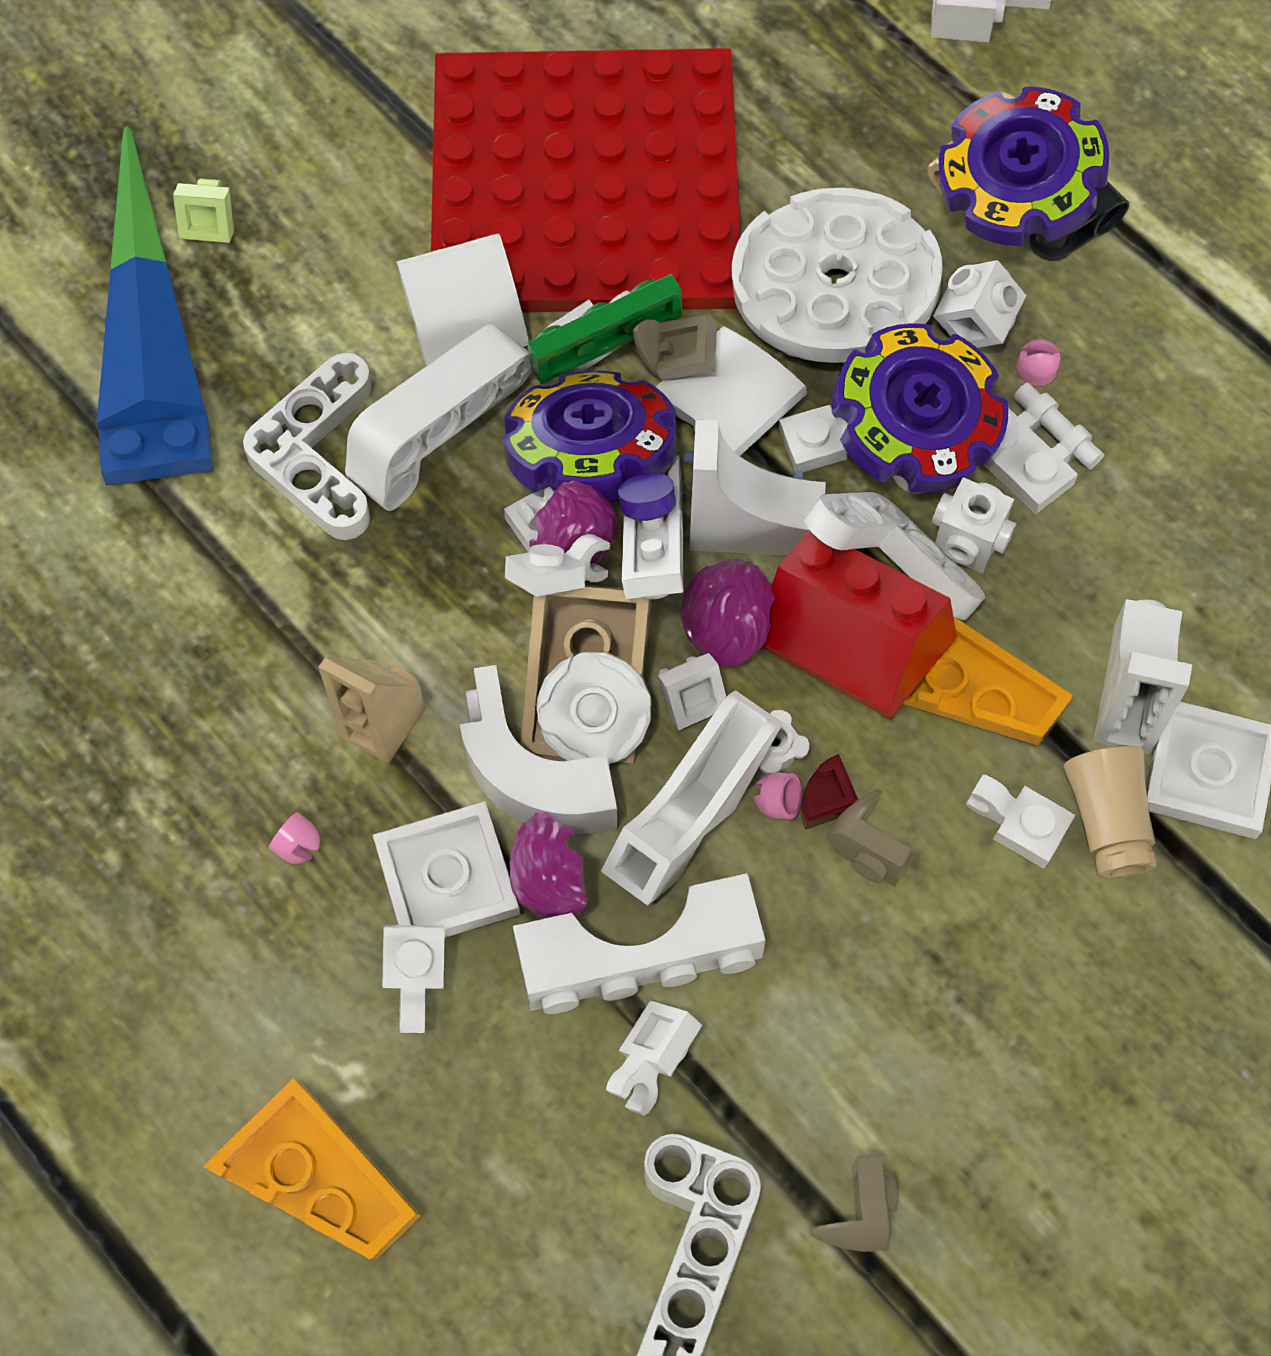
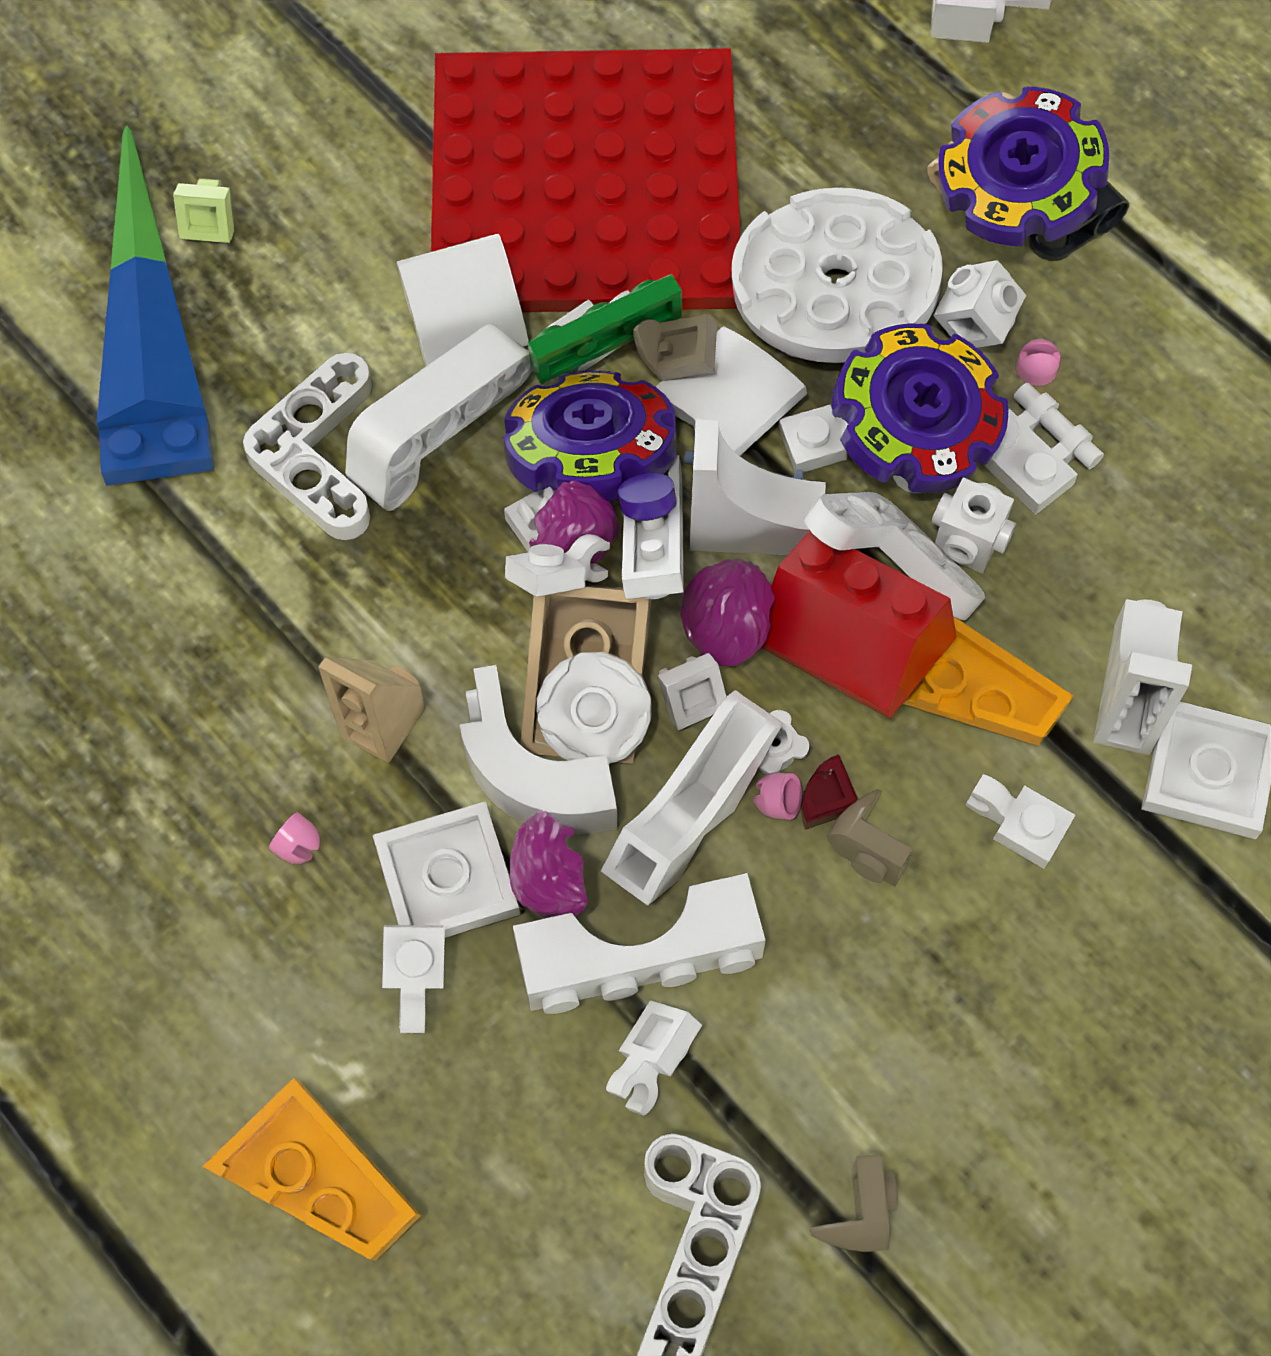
(1114, 809): tan plant -> none

